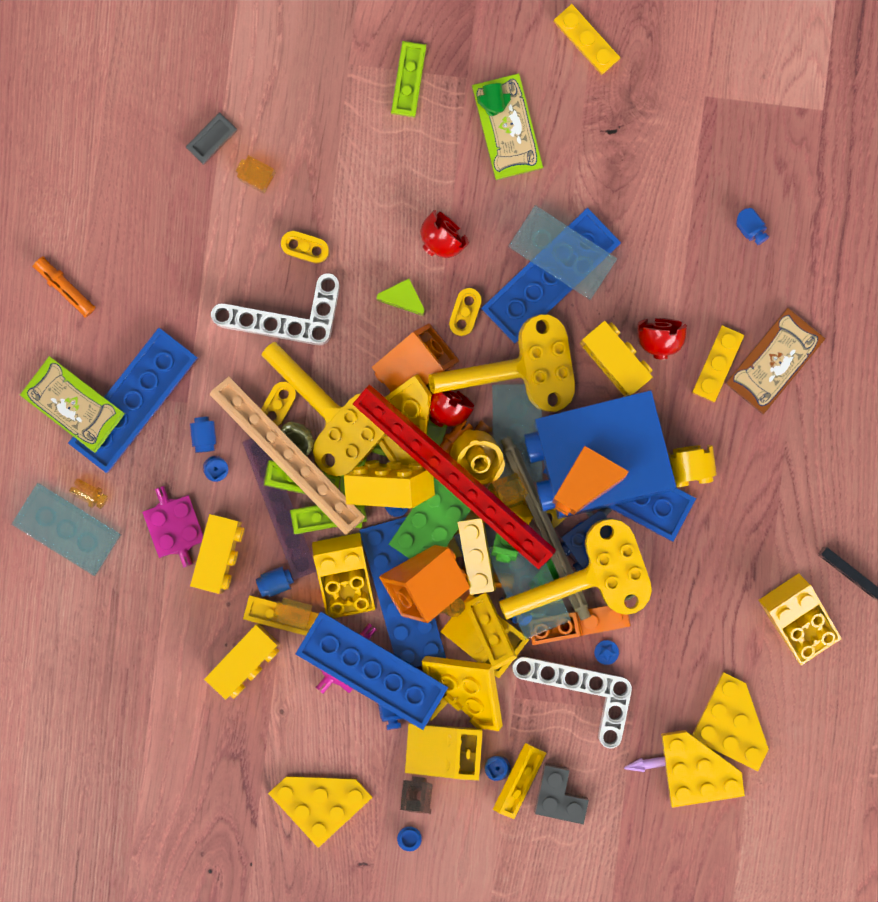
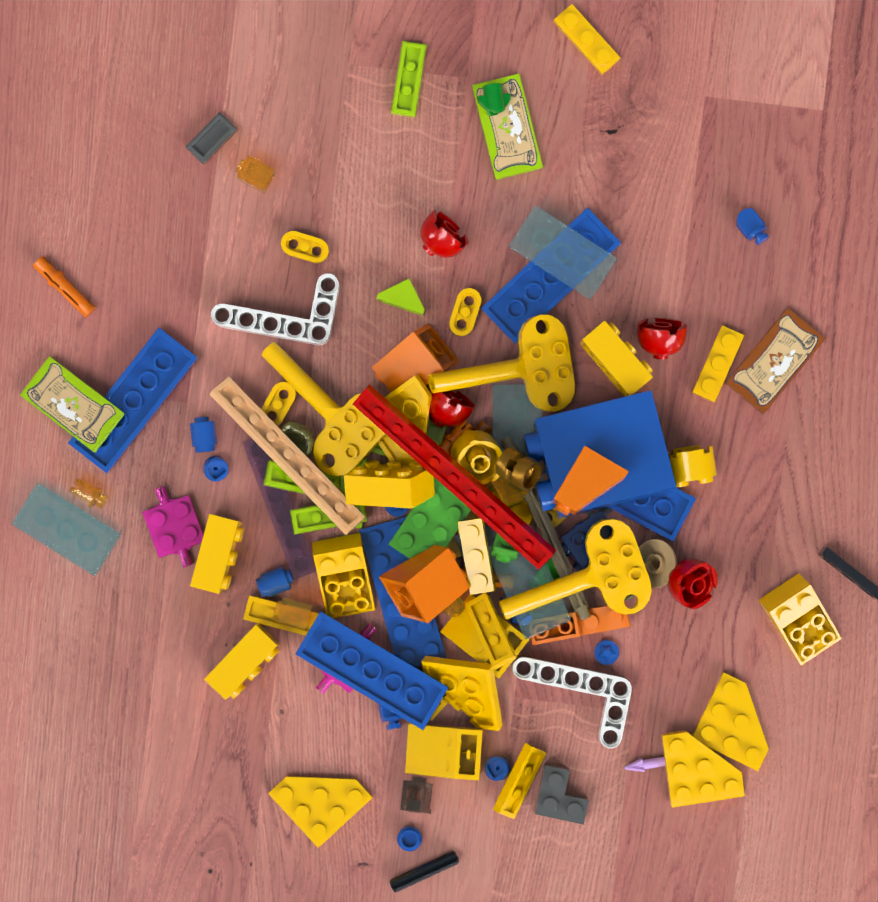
(424, 871): none -> black axle
(519, 469): none -> pearl gold wheel
(651, 553): none -> tan dish
(692, 583): none -> red cylinder

